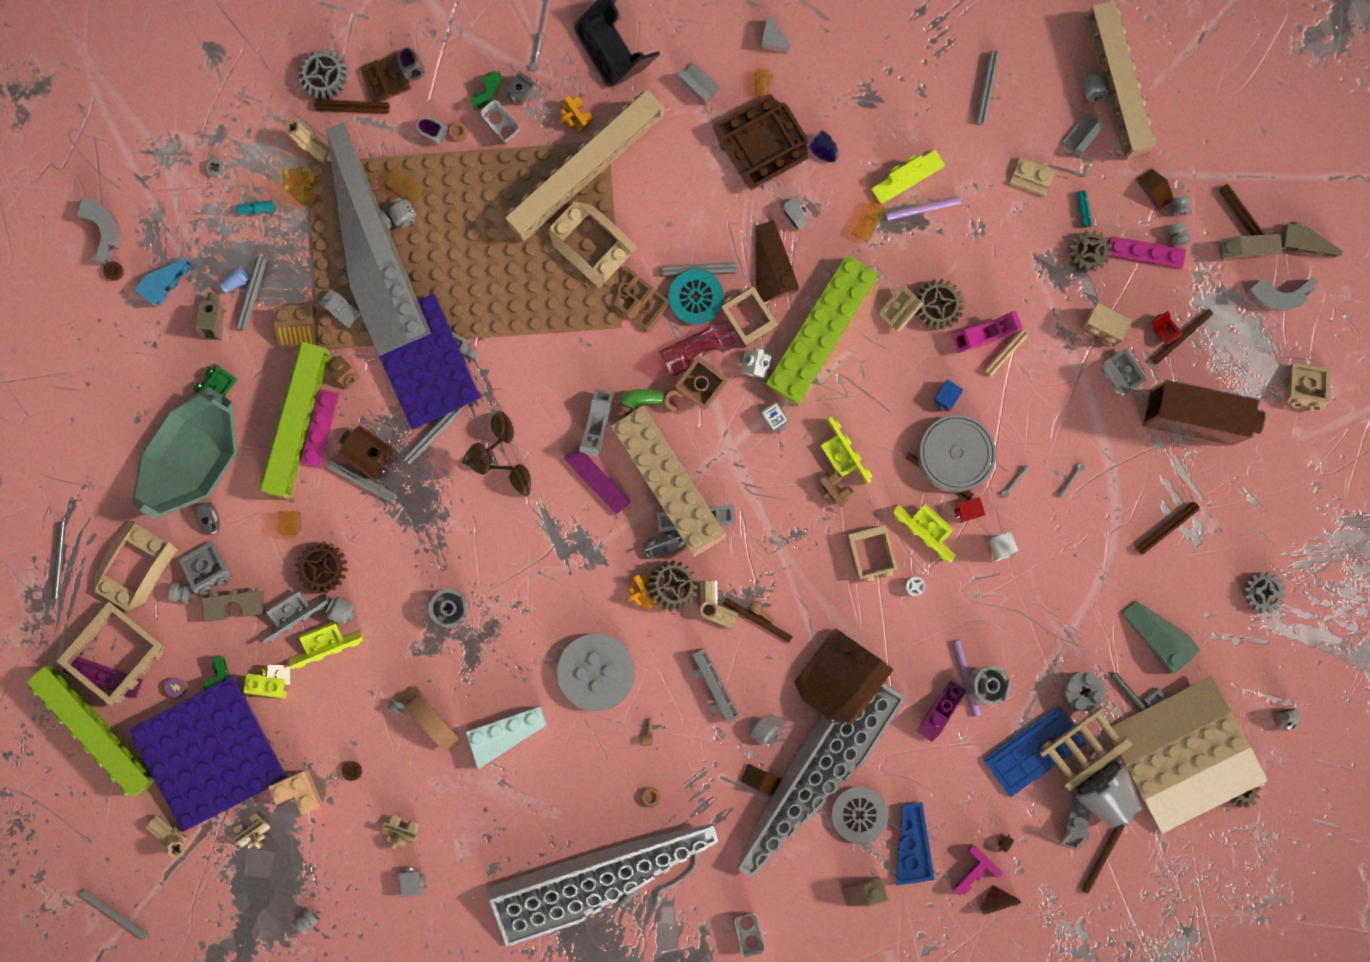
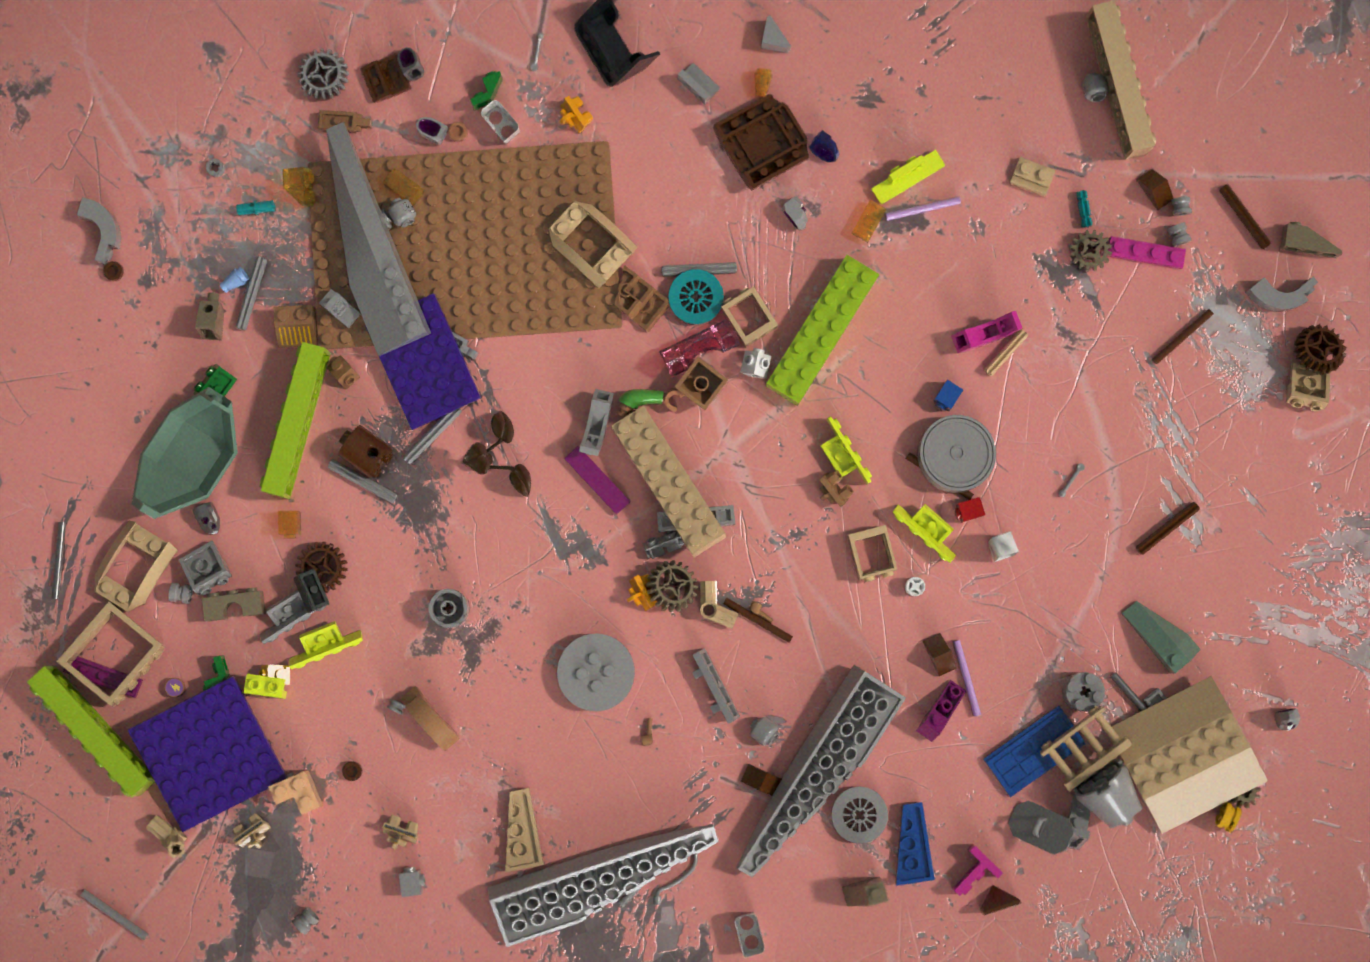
(158, 283): dark azure slope -> none
(307, 140): tan piece -> none
(311, 590): none -> pearl dark grey slope
(319, 428): dark pink plate -> none
(339, 610): light grey head -> none
(352, 106): reddish brown axle -> none
(352, 120): none -> medium nougat hinge
(498, 737): light aqua wedge -> none
(522, 835): none -> tan wing
(527, 87): flat silver brick -> none
(585, 165): tan brick -> none
(650, 797): nougat tile -> none
(773, 269): reddish brown wedge -> none
(774, 418): brick -> none
(841, 678): reddish brown wedge -> none
(900, 308): tan plate -> none
(940, 654): none -> reddish brown slope
(946, 301): dark tan gear -> none
(979, 691): light grey brick -> none
(987, 87): light grey axle -> none
(1005, 493): light grey hinge -> none
(1005, 843): reddish brown plate -> none
(1041, 827): none -> light grey shield
(1083, 134): light grey panel -> none
(1103, 858): reddish brown bar -> none
(1106, 325): tan brick -> none
(1123, 372): light grey bracket -> none
(1166, 328): red bracket -> none
(1203, 413): reddish brown brick -> none
(1228, 817): none -> yellow wheel
(1251, 246): dark tan slope -> none
(1266, 585): light grey gear -> none
(1315, 354): none -> reddish brown gear

